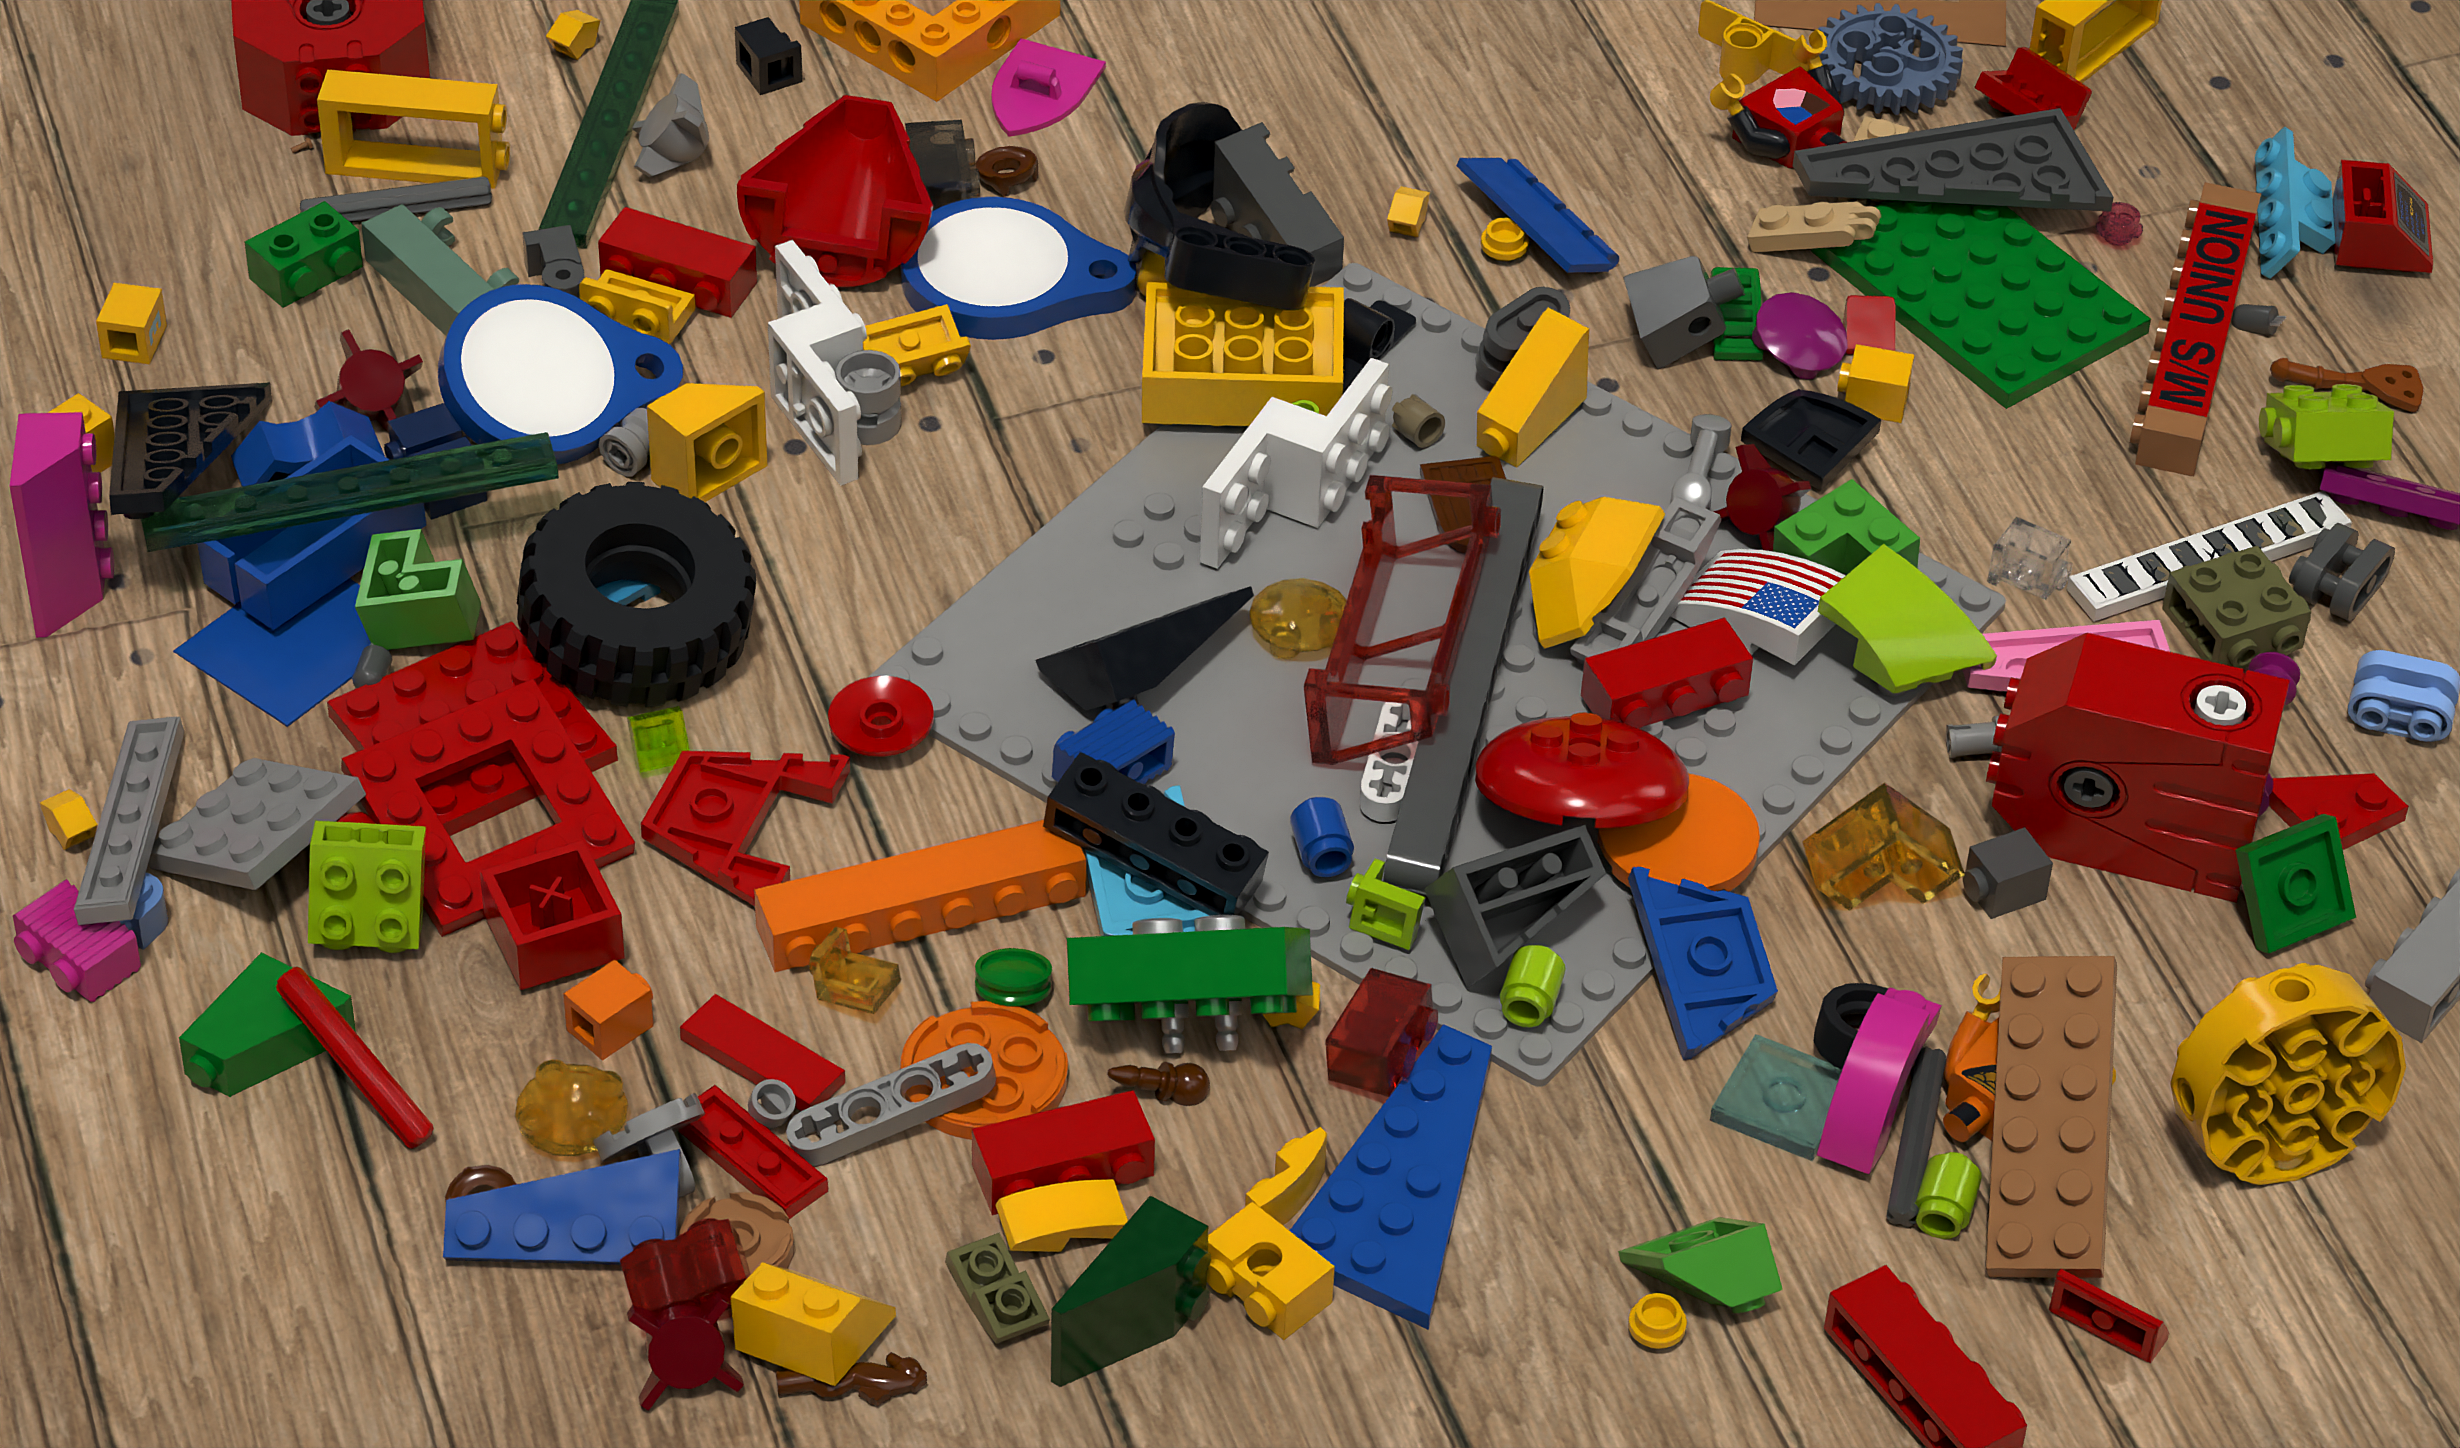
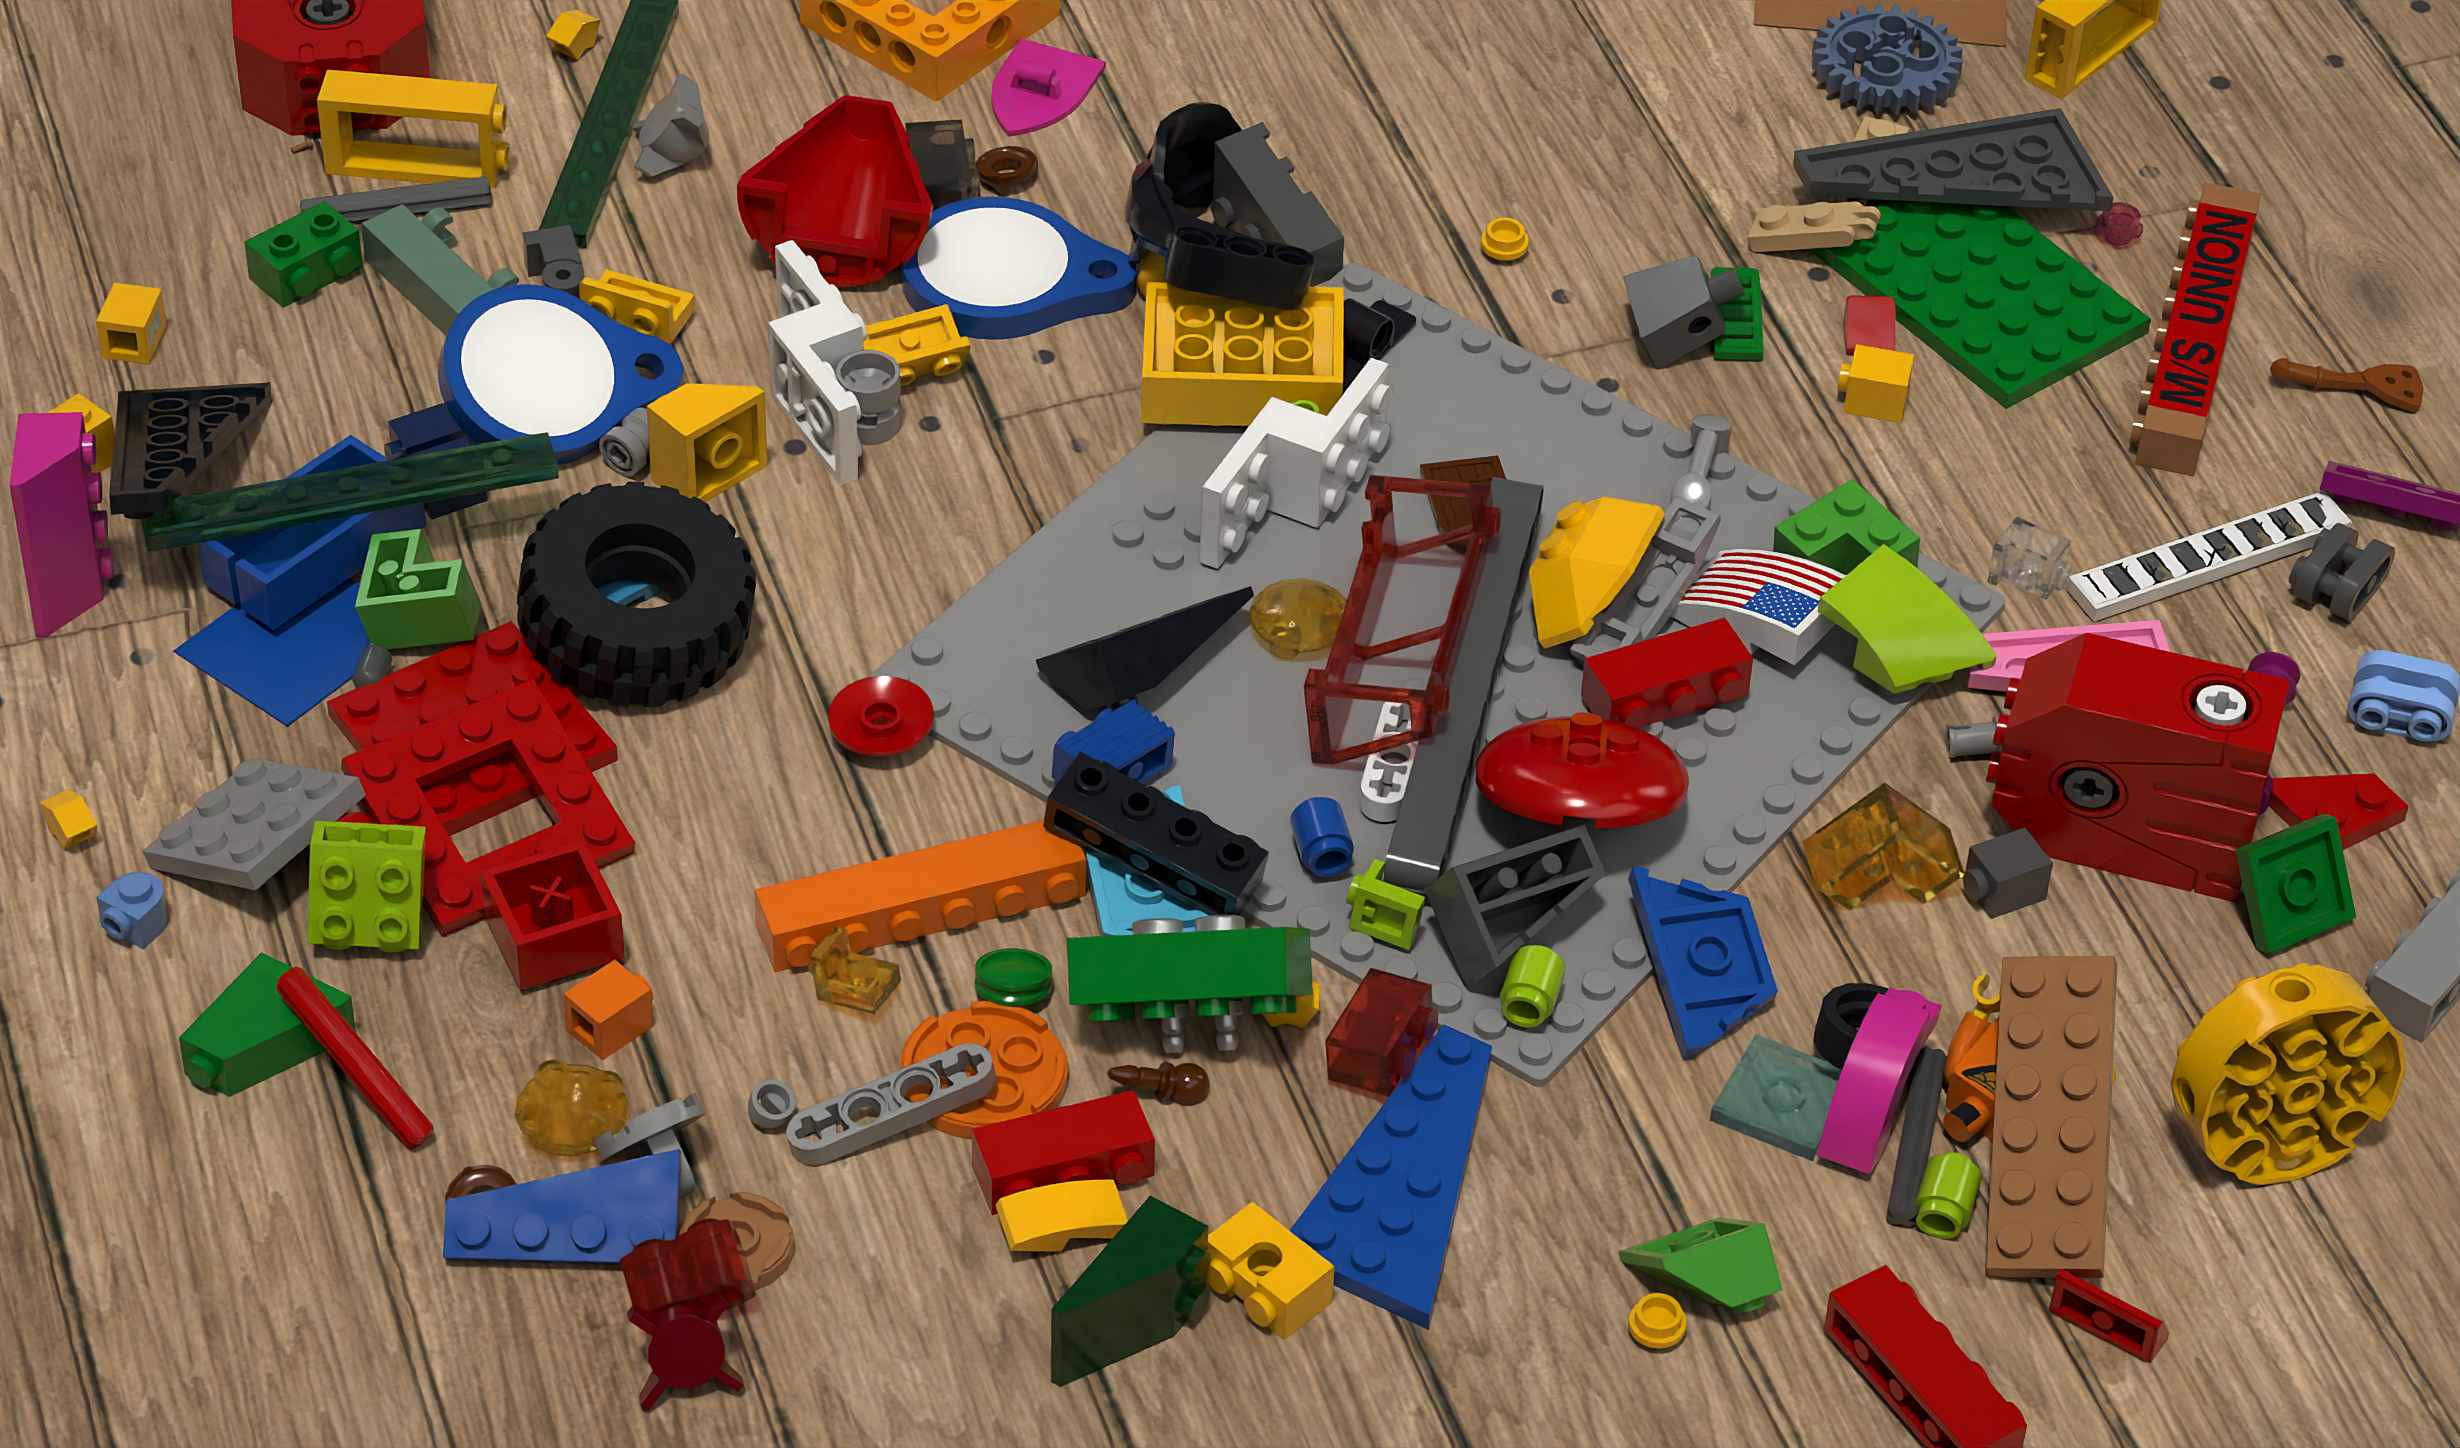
(77, 955): dark pink brick -> none
(129, 821): light grey tile -> none
(281, 449): blue brick -> none
(370, 381): dark red piece -> none
(658, 738): clear neon green tile -> none
(681, 258): red brick -> none
(719, 802): red wing -> none
(754, 1154): red tile -> none
(760, 1051): red tile -> none
(767, 56): black brick -> none
(805, 1322): yellow slope -> none
(872, 1380): reddish brown animal -> none
(995, 1289): olive slope -> none
(1297, 1175): yellow slope -> none
(1408, 211): yellow piece -> none
(1418, 421): dark tan hose -> none
(1511, 326): dark grey brick -> none
(1536, 389): yellow slope -> none
(1540, 214): blue windscreen -> none
(1703, 841): orange tile -> none
(1746, 44): yellow piece -> none
(1761, 496): dark red piece -> none
(1788, 113): torso -> none
(1800, 333): magenta dish -> none
(1811, 434): black plate -> none
(2034, 86): red bracket -> none
(2236, 608): olive brick -> none
(2257, 319): dark grey piece -> none
(2292, 204): medium azure bracket -> none
(2327, 426): lime brick -> none
(2380, 220): red slope -> none

